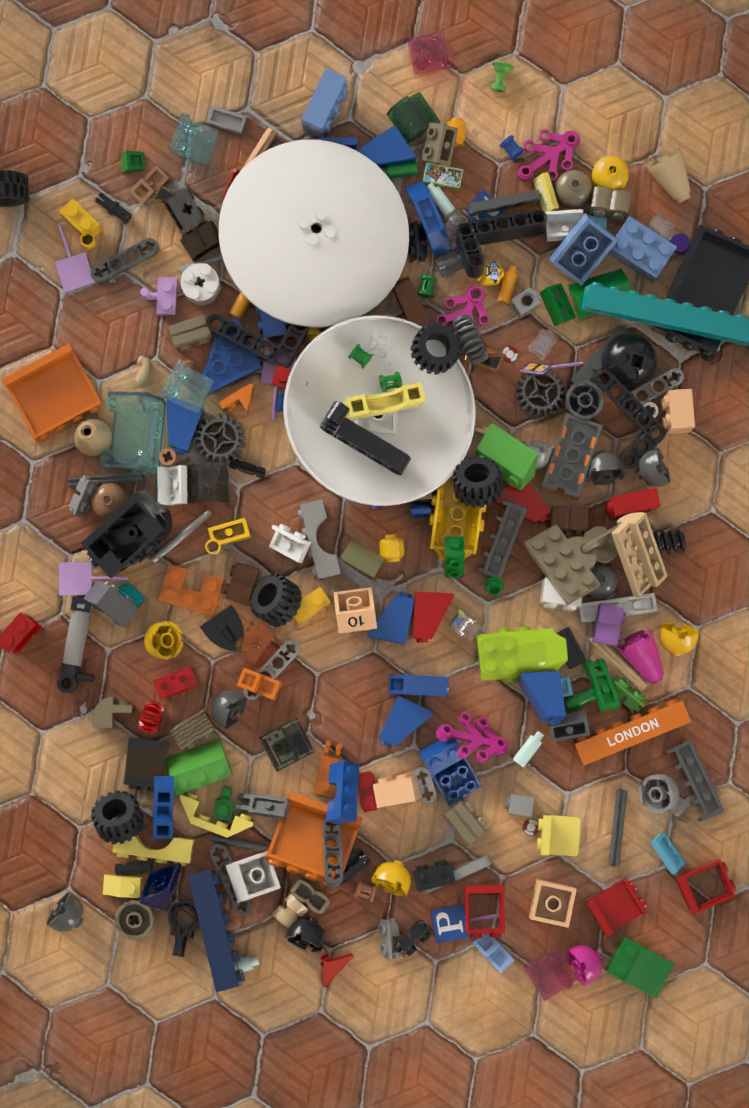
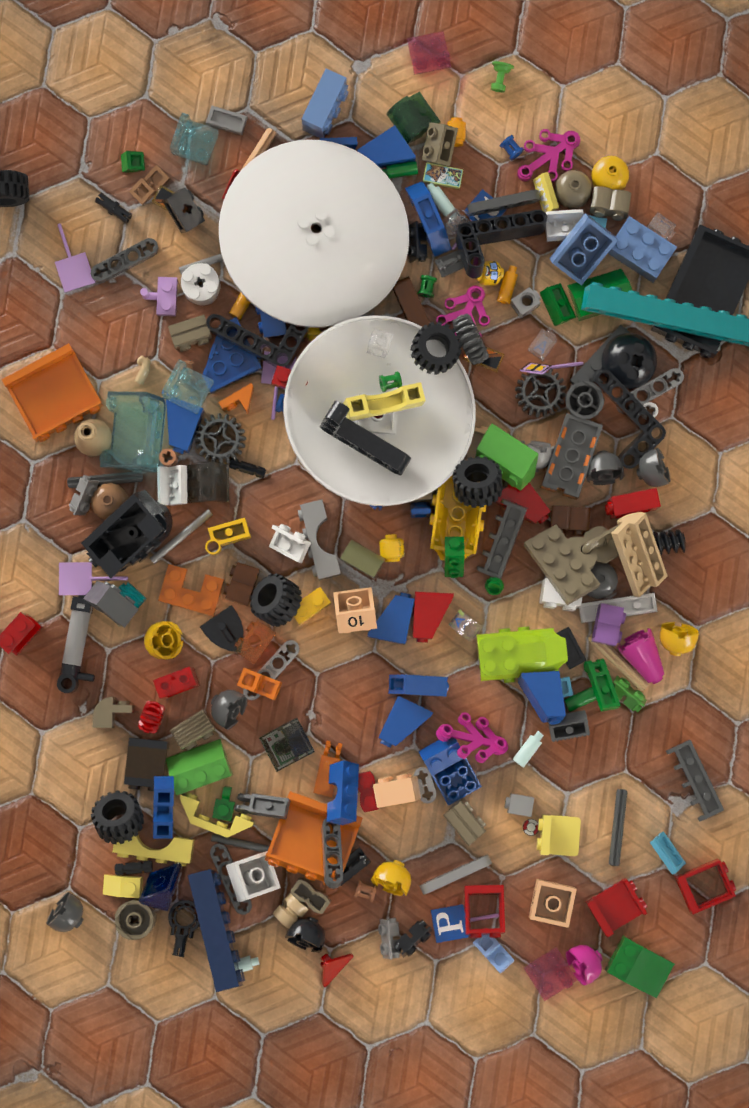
(81, 222): yellow hinge -> none
(201, 240): dark brown brick -> none
(360, 356): green bush -> none
(434, 876): black bracket -> none
(511, 354): sticker -> none
(632, 732): orange brick -> none
(658, 793): light grey cylinder -> none
(671, 174): tan cone -> none
(678, 411): light nougat brick -> none
(682, 243): dark purple tile -> none

